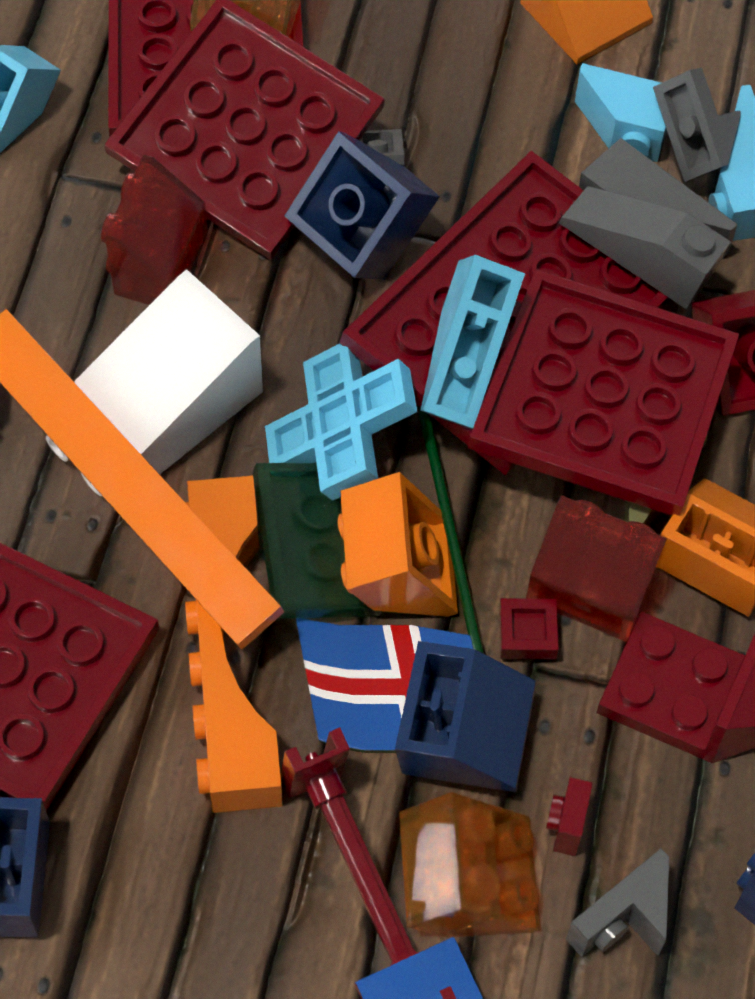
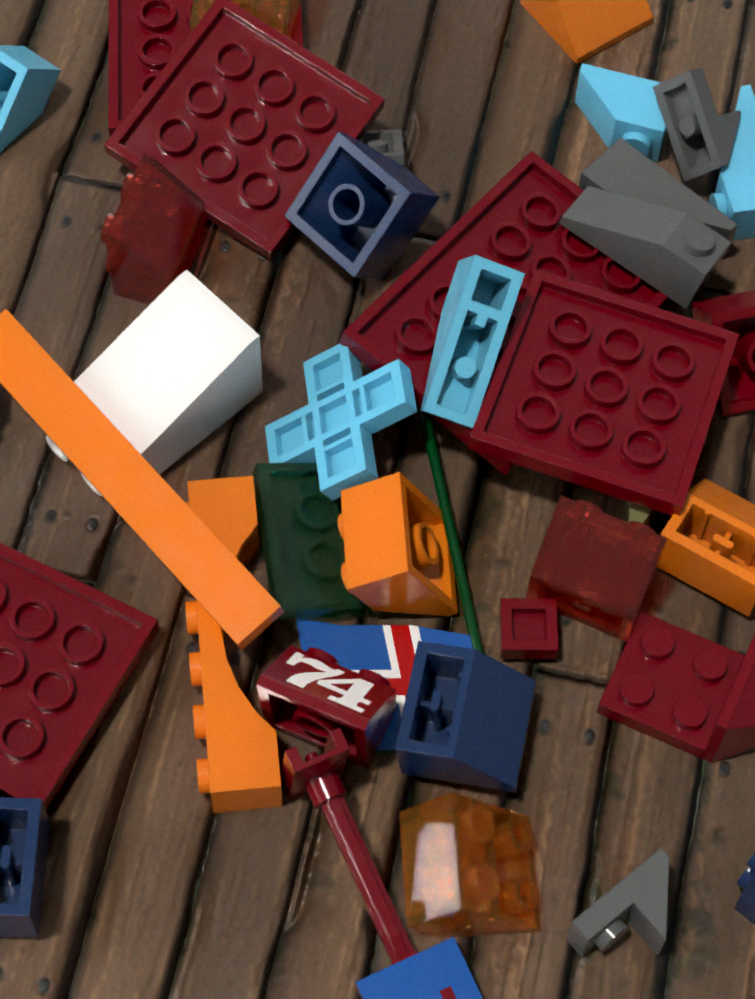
(314, 695): none -> dark red slope
(568, 816): dark red plate -> none

